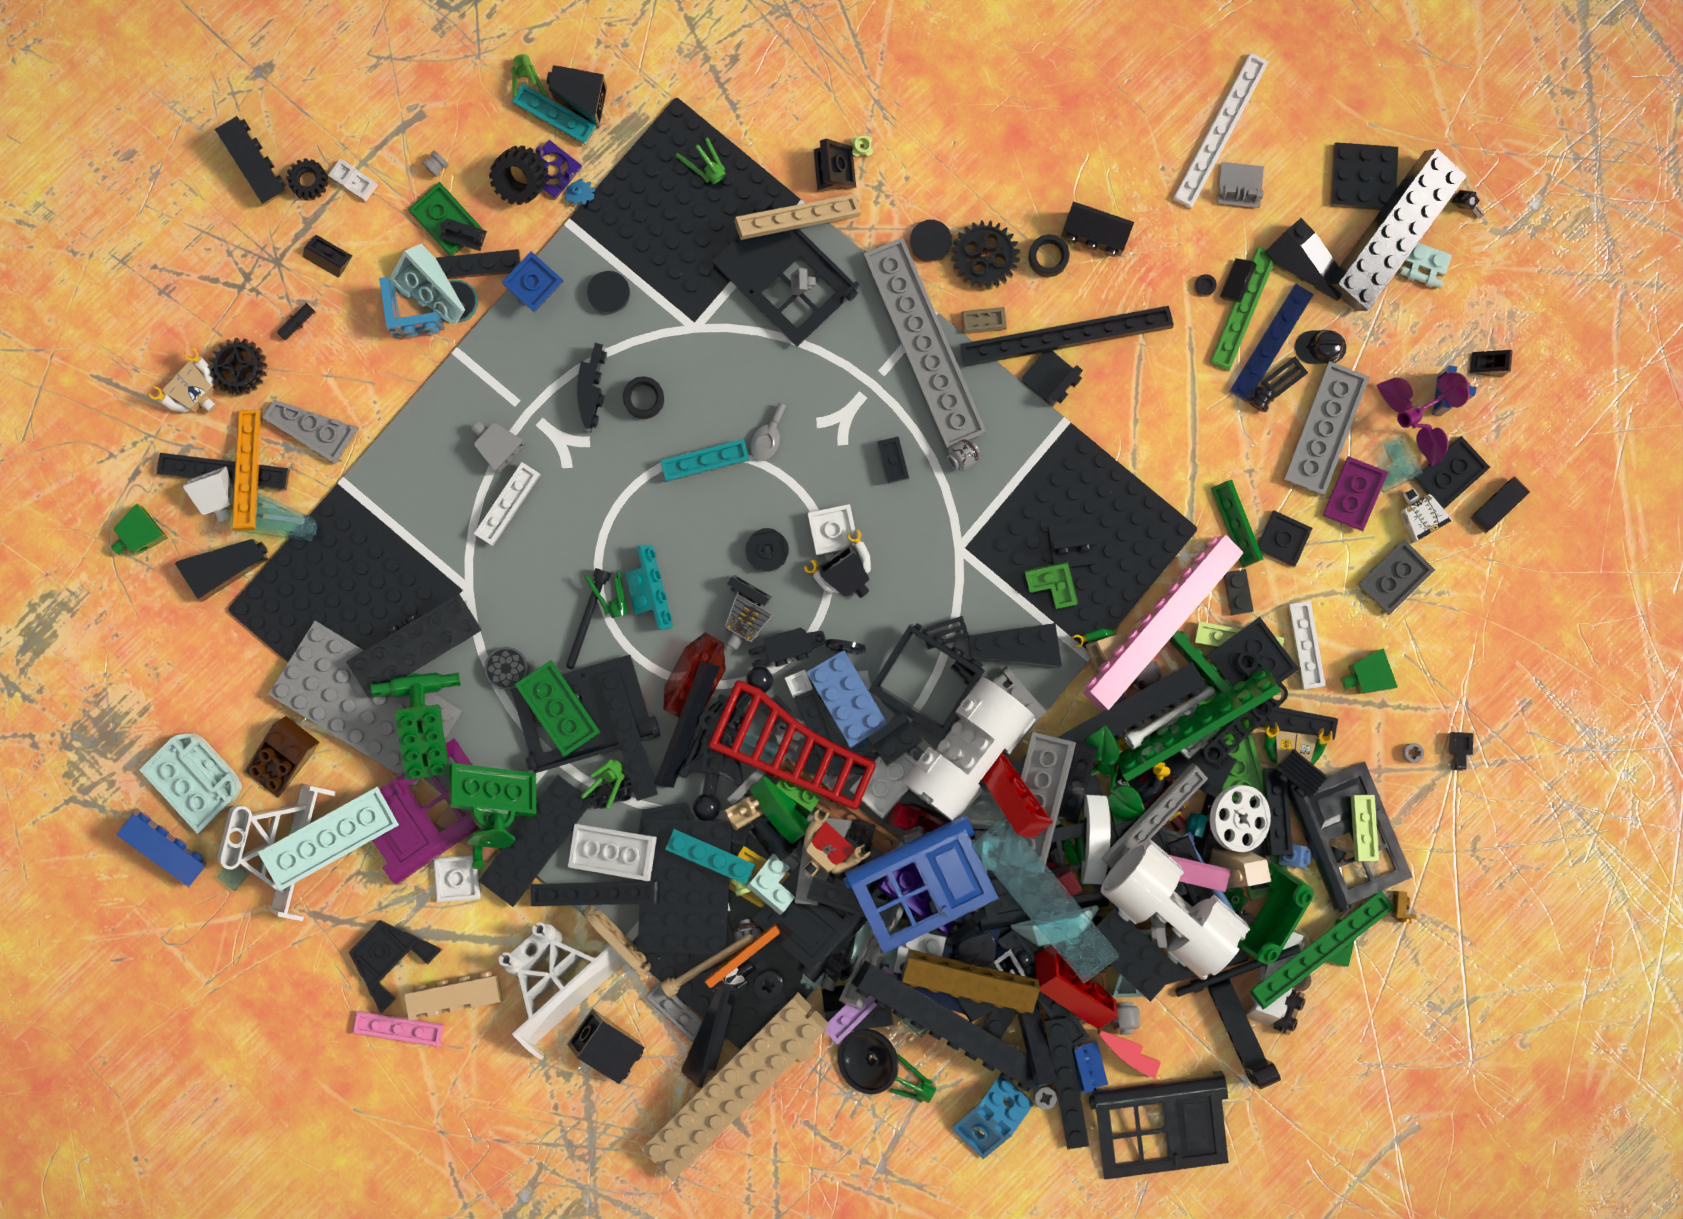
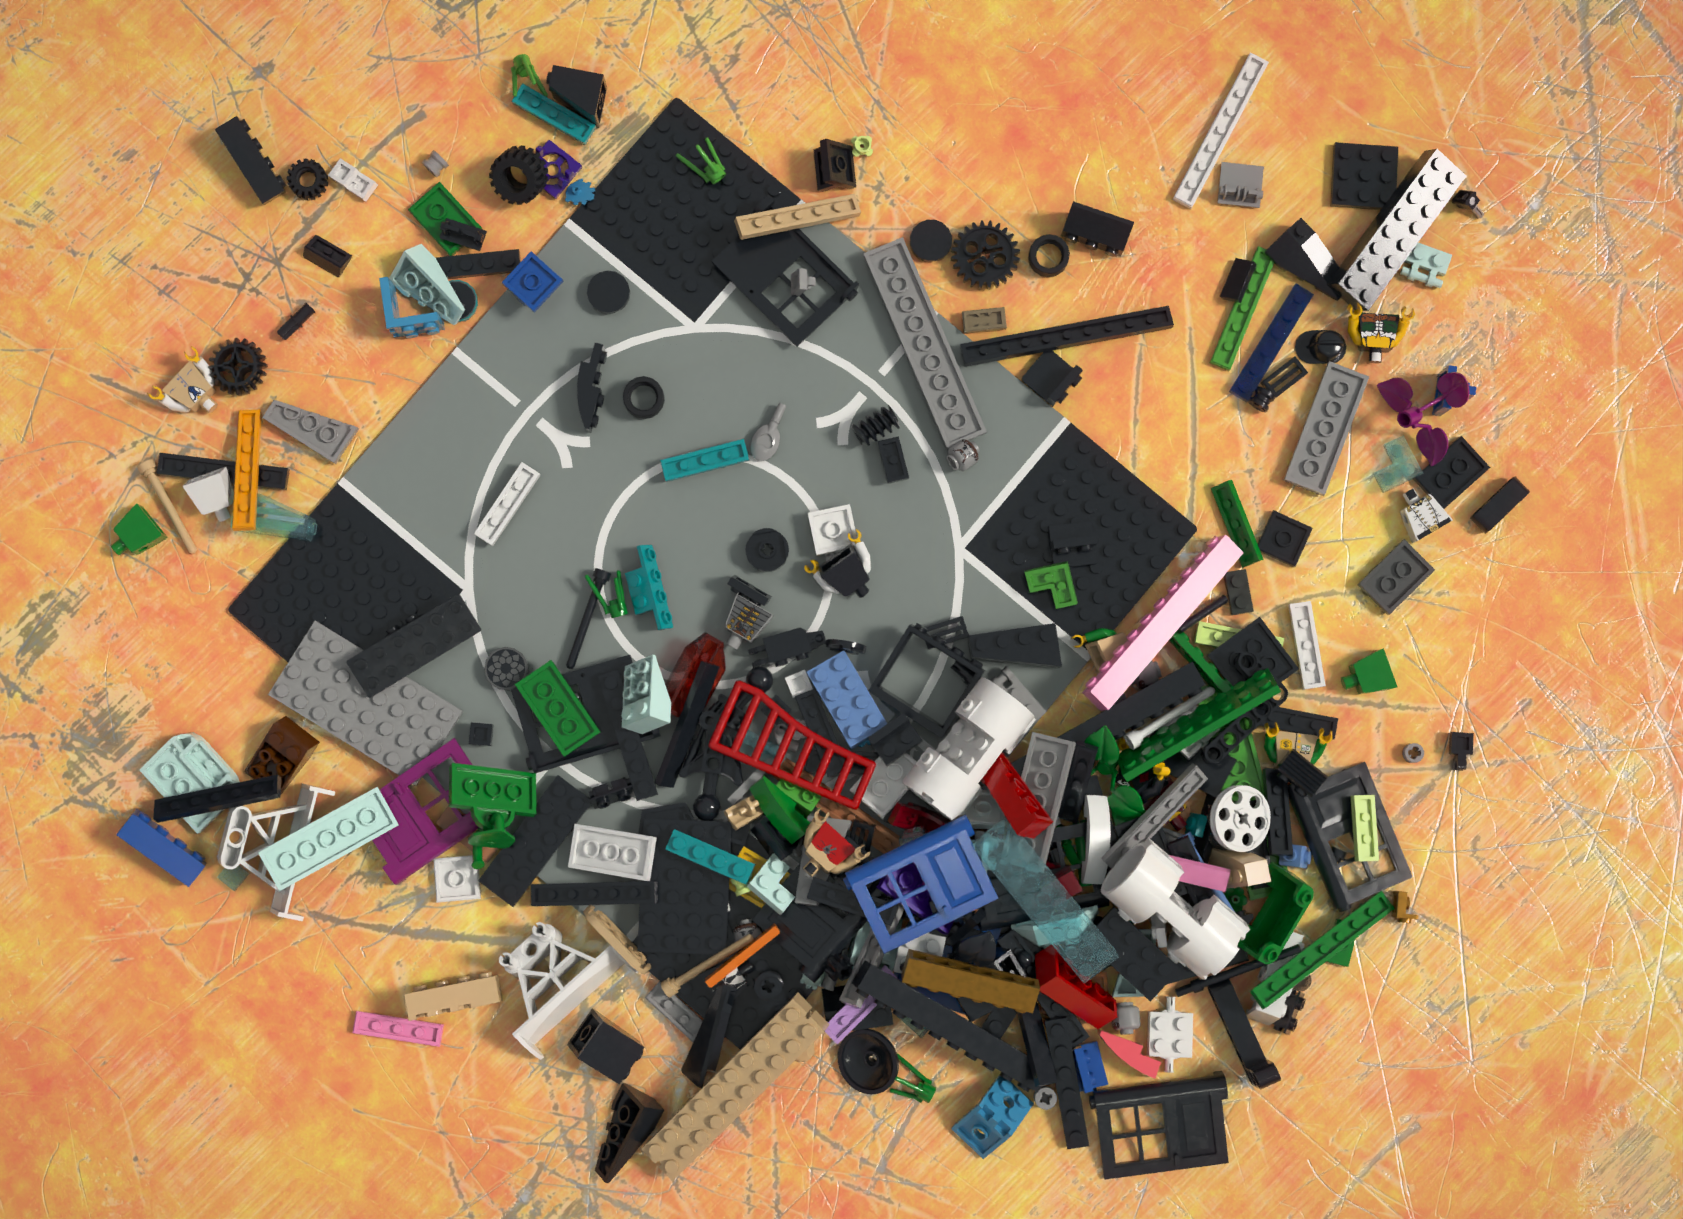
(148, 469): none -> tan piece
(217, 798): none -> black plate
(221, 567): black slope -> none
(381, 951): black wing -> none
(420, 725): green plate -> none
(481, 734): none -> black plate
(496, 444): light grey torso -> none
(611, 772): bright green plant -> none
(631, 1124): none -> black wedge
(645, 697): none -> light aqua slope
(875, 426): none -> black piece
(1170, 1034): none -> white plate
(1202, 613): none -> black bar
(1205, 285): black tile -> none
(1355, 494): magenta tile -> none
(1377, 331): none -> torso
(1491, 363): black slope -> none

